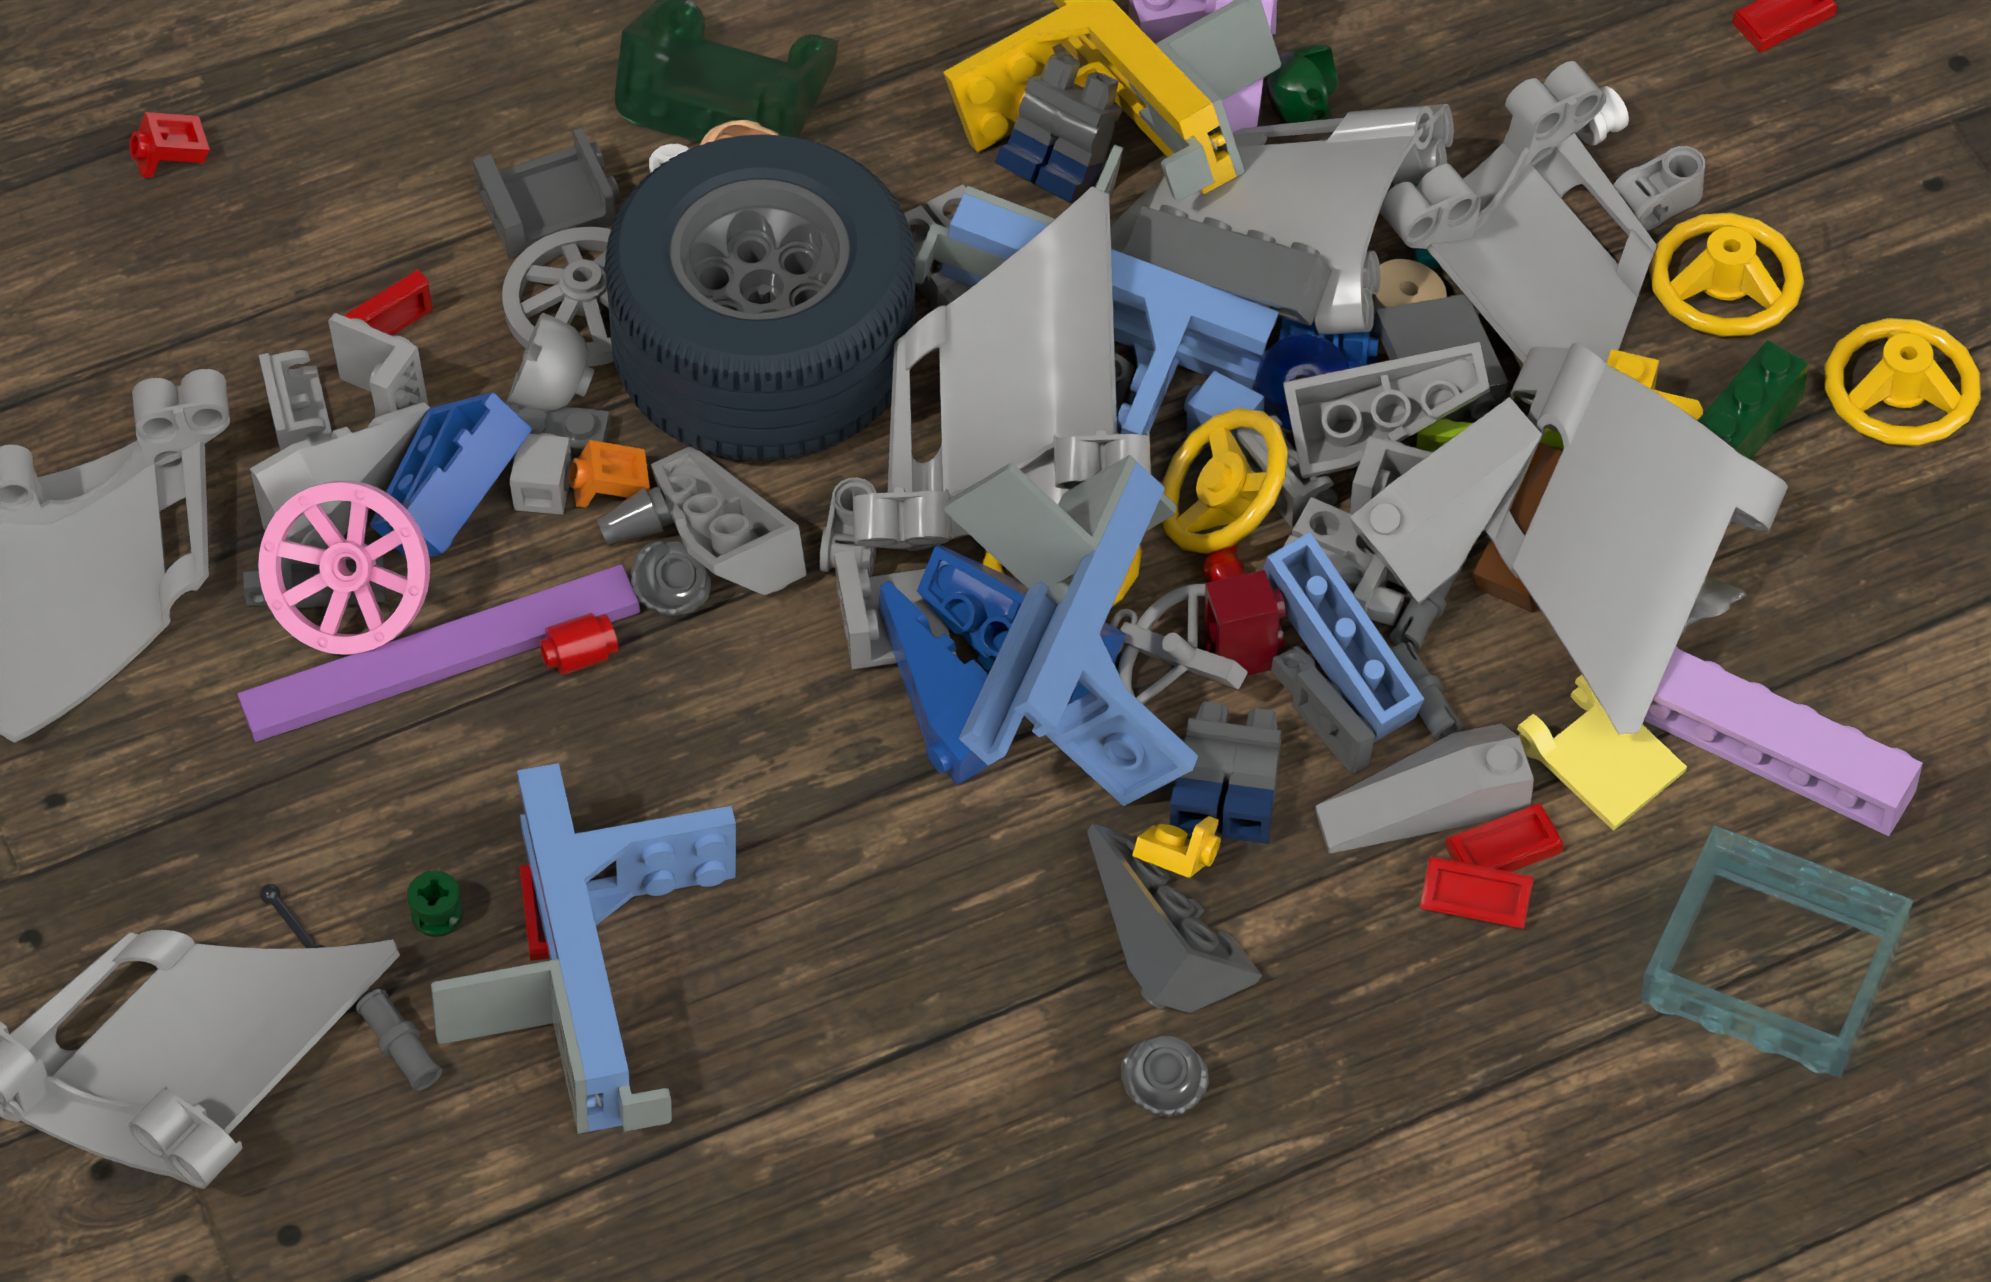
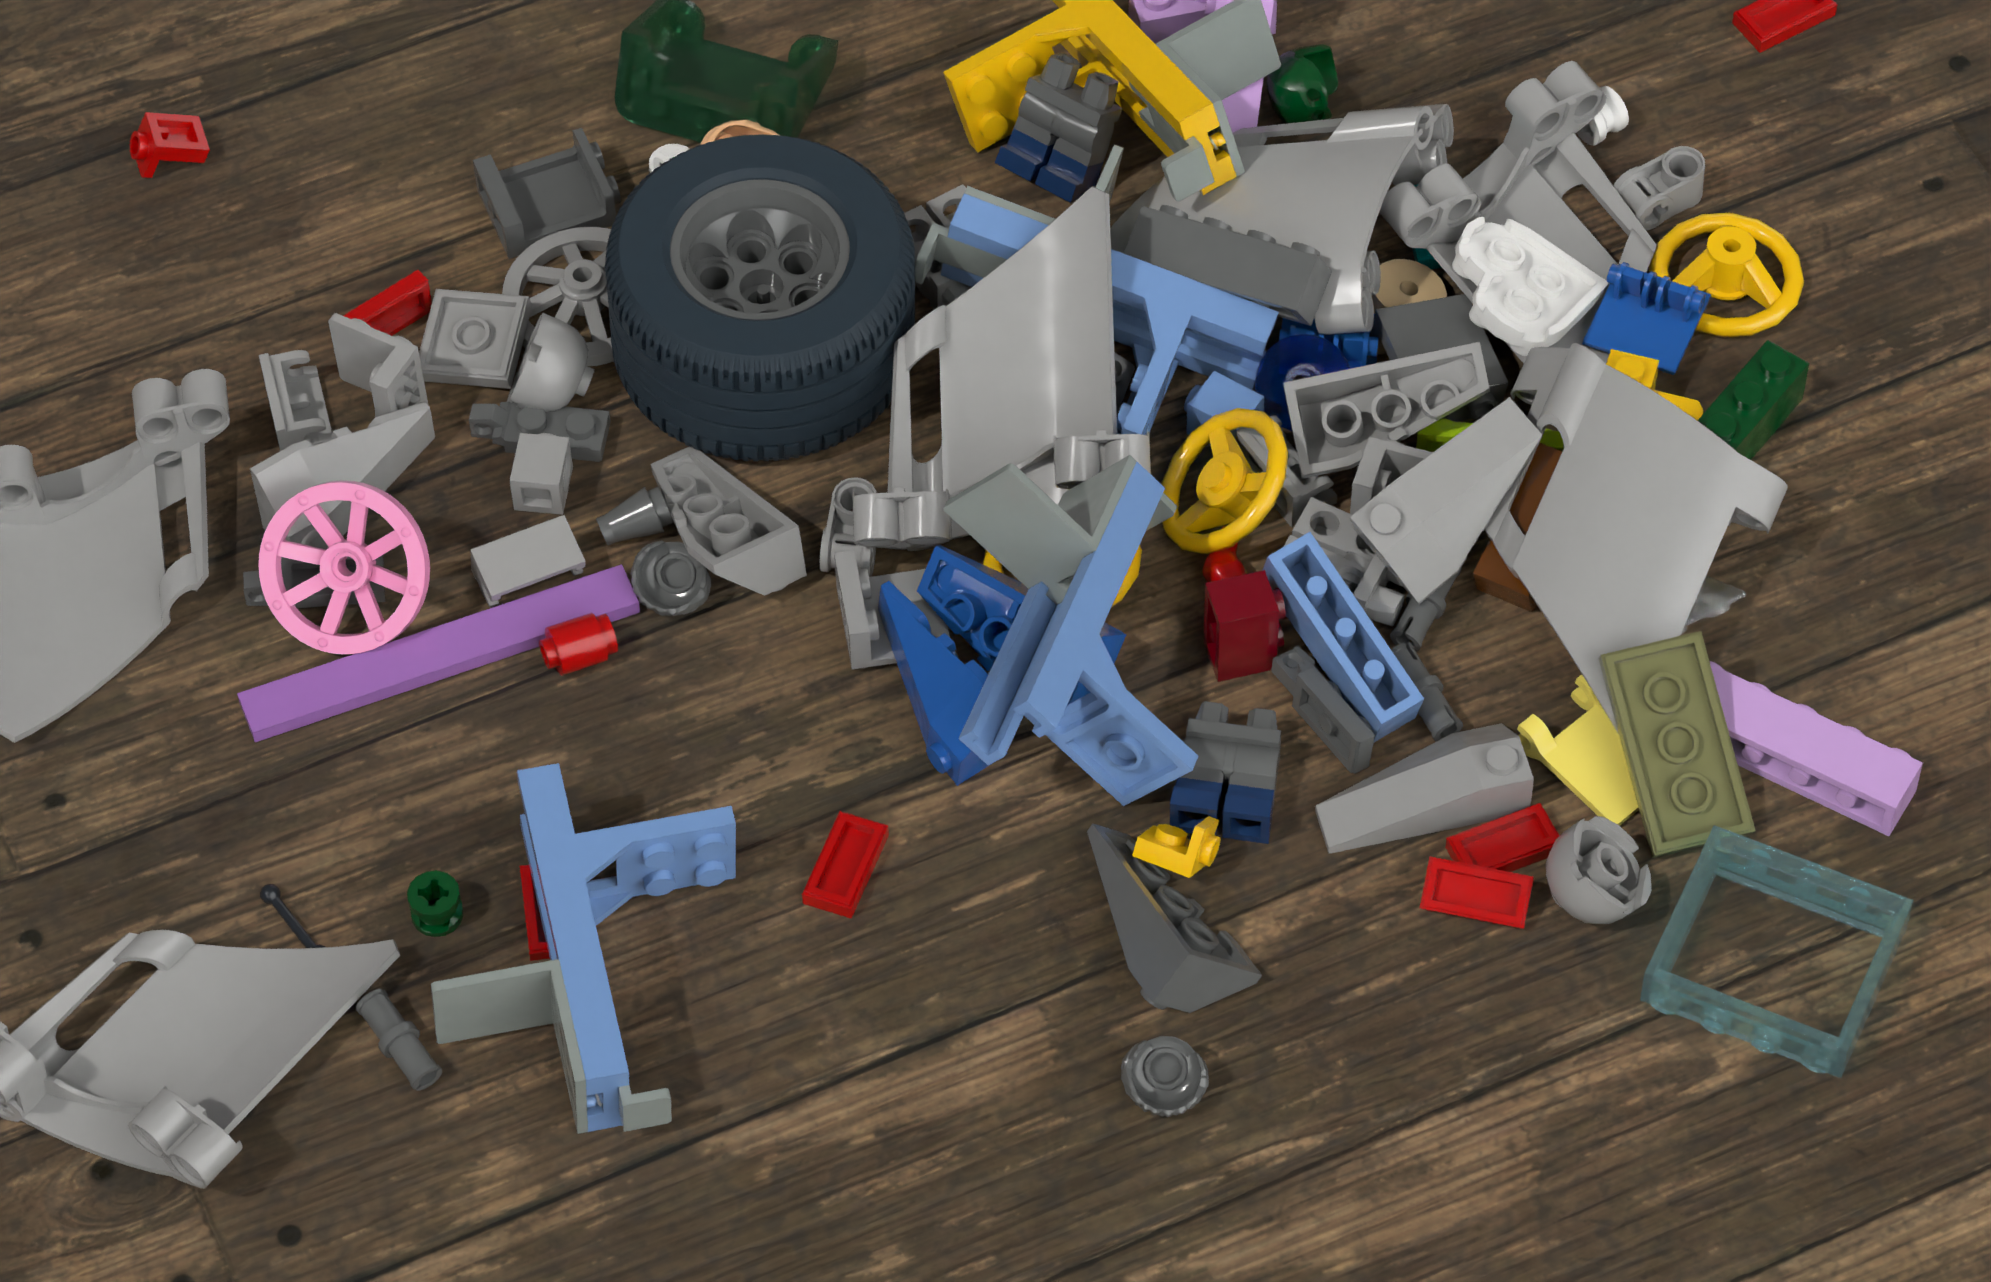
(453, 465): wedge -> none
(474, 338): none -> light grey plate
(525, 558): none -> light grey hinge
(607, 470): orange bracket -> none
(845, 864): none -> red tile
(1172, 647): light grey piece -> none
(1524, 284): none -> white plate
(1596, 872): none -> light grey cylinder
(1646, 316): none -> blue hinge
(1676, 742): none -> olive tile
(1904, 380): yellow piece -> none

